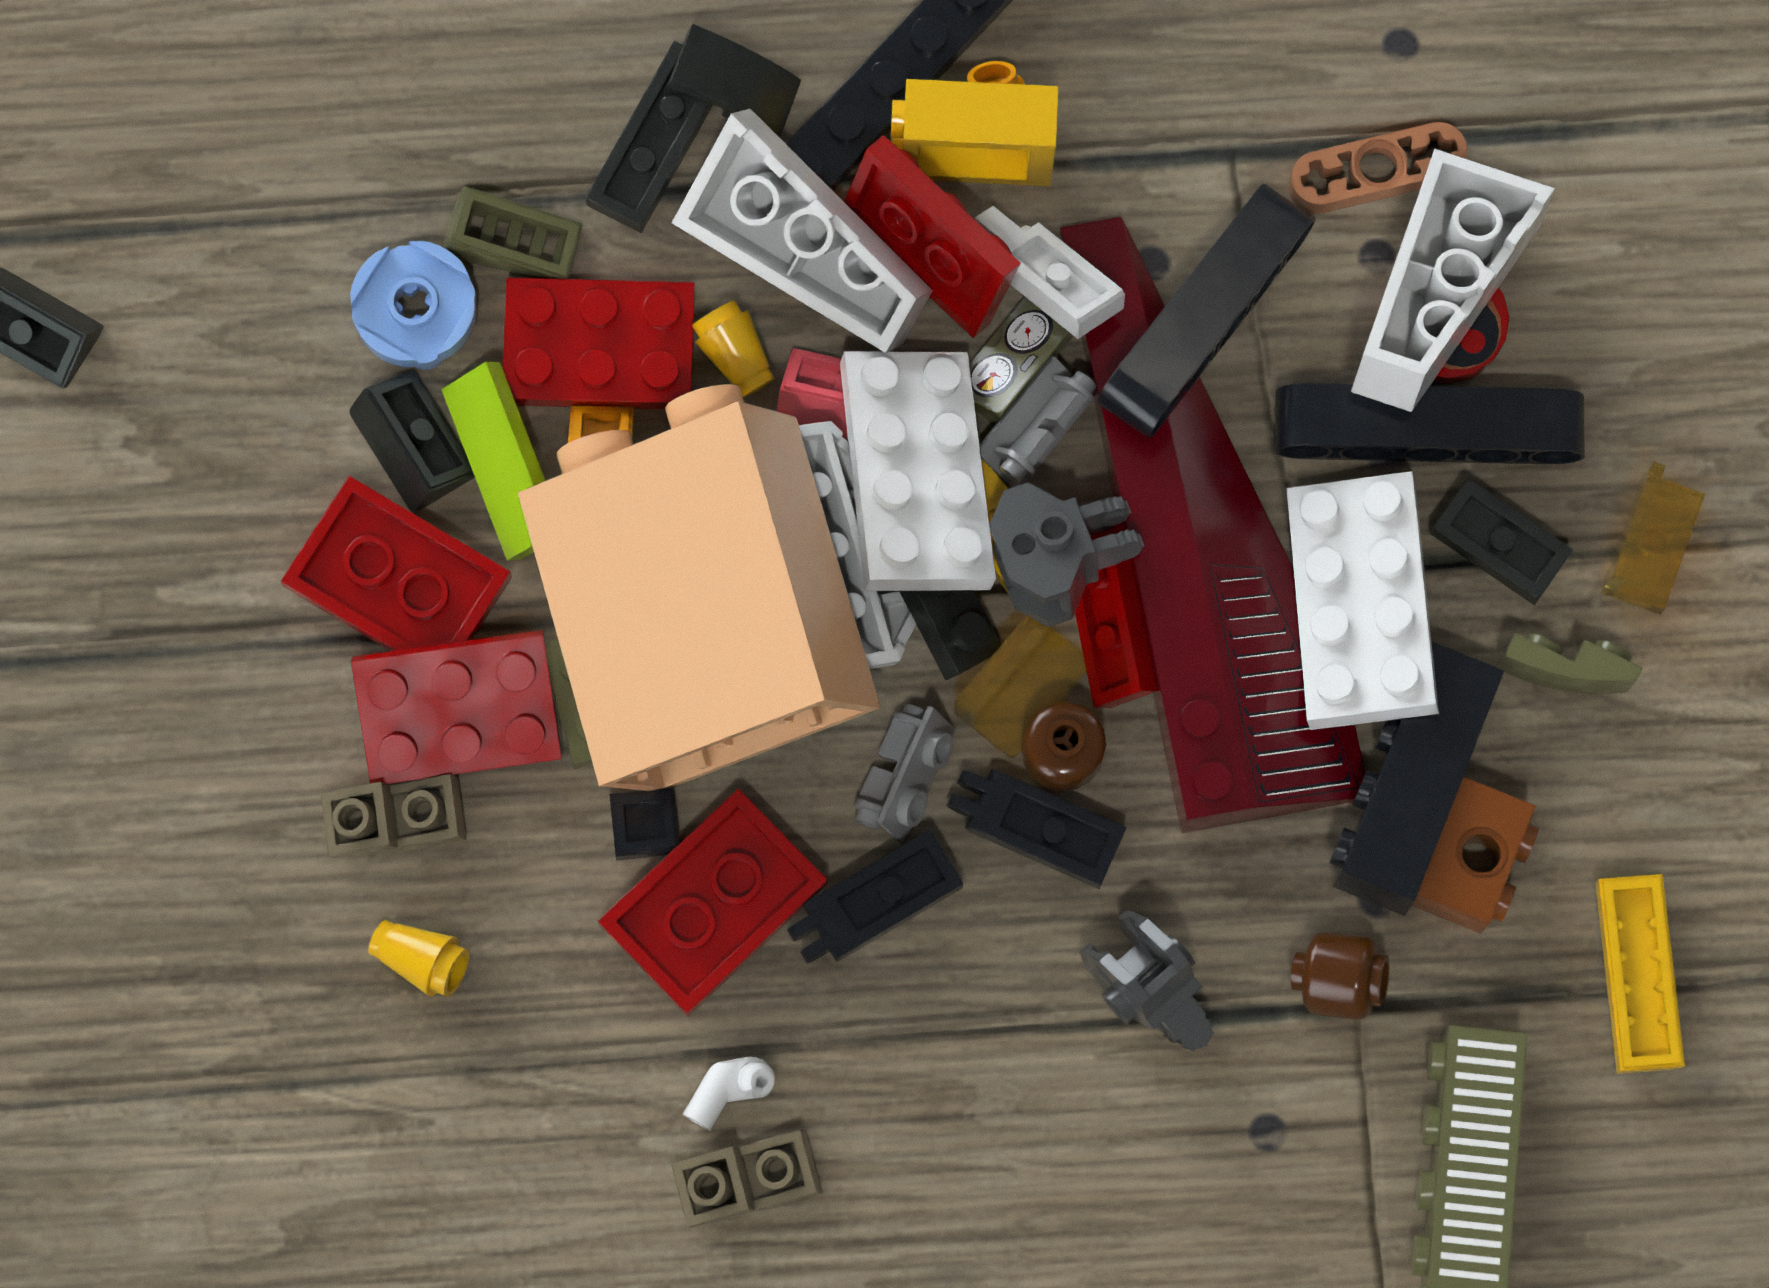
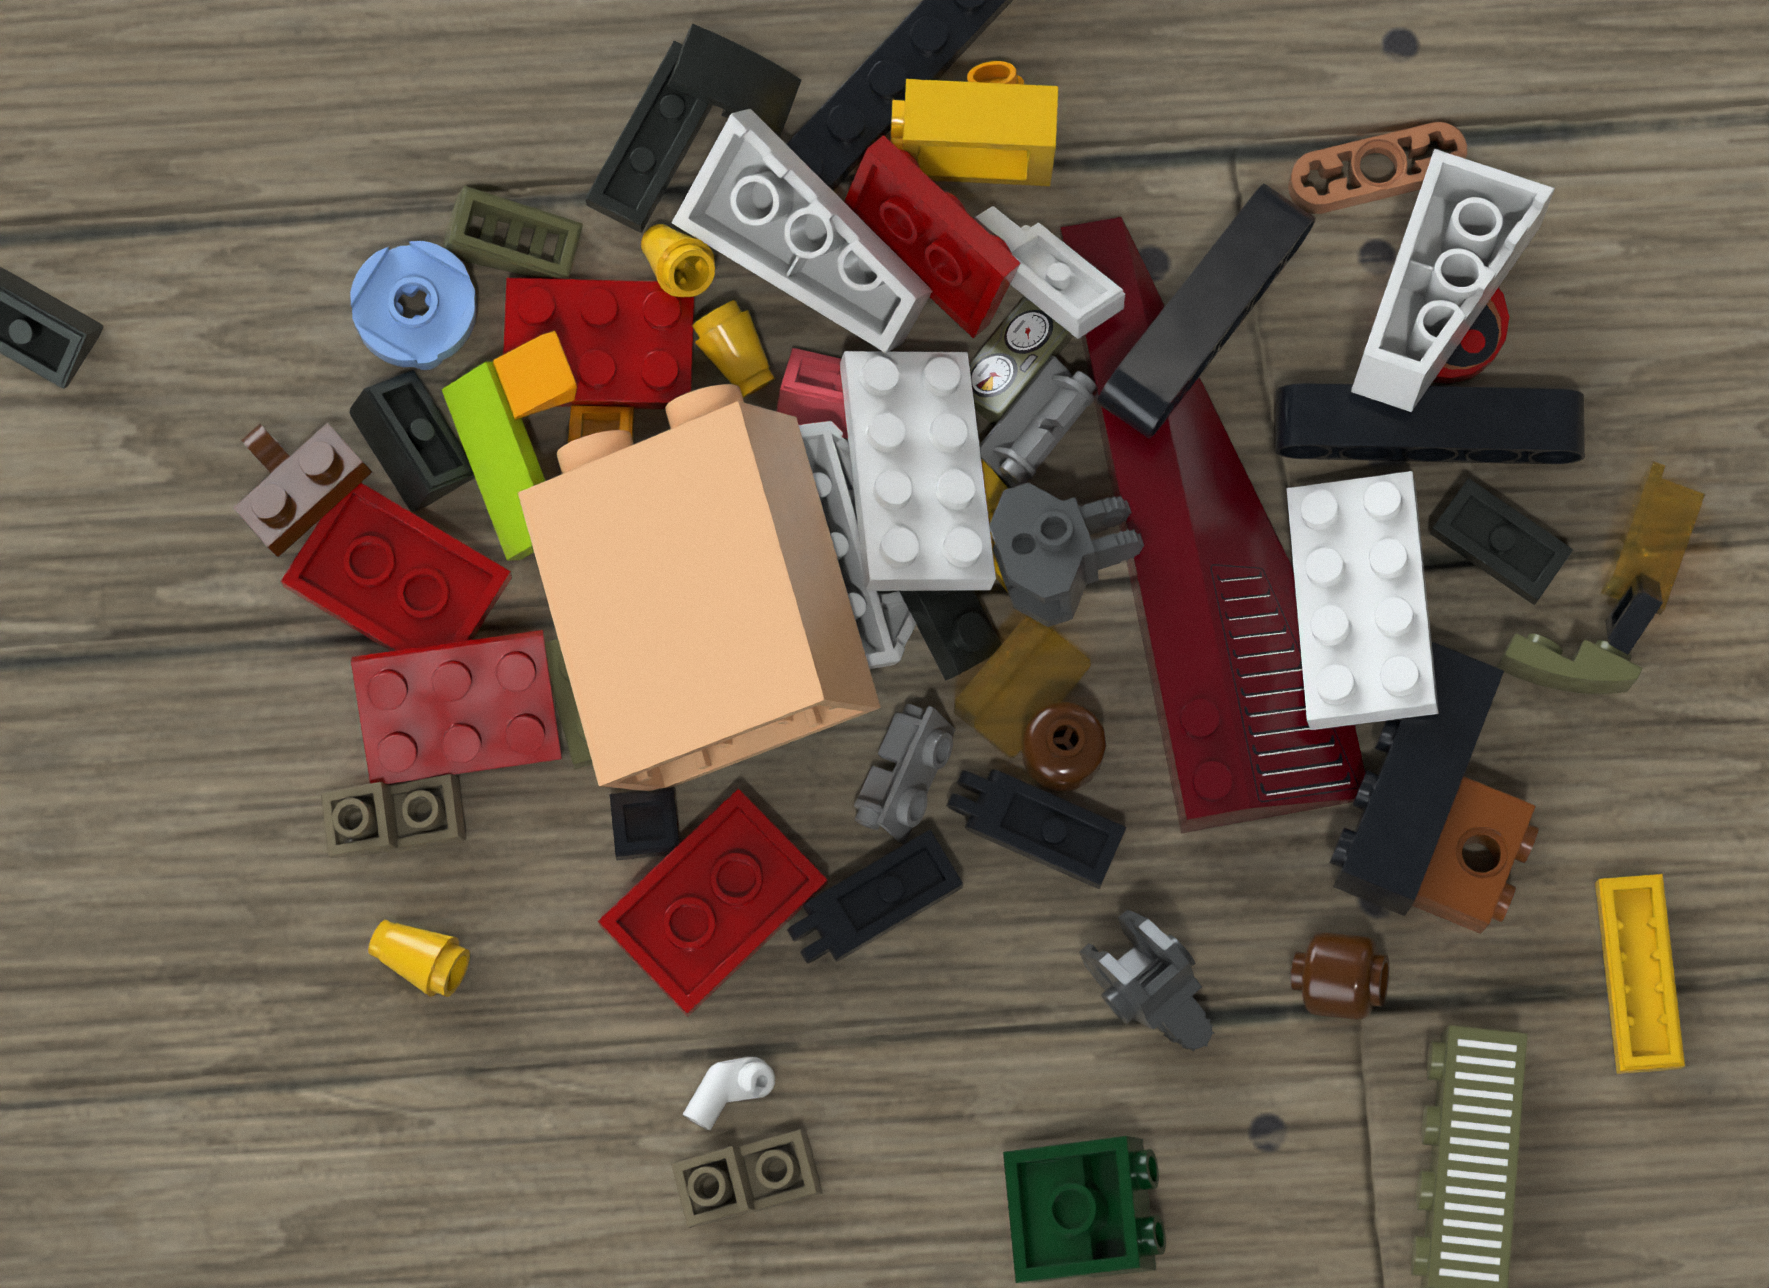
(299, 486): none -> plate
(536, 376): none -> light orange slope
(679, 261): none -> yellow cone
(1083, 1209): none -> dark green plate
(1114, 636): red plate -> none
(1633, 612): none -> black tile

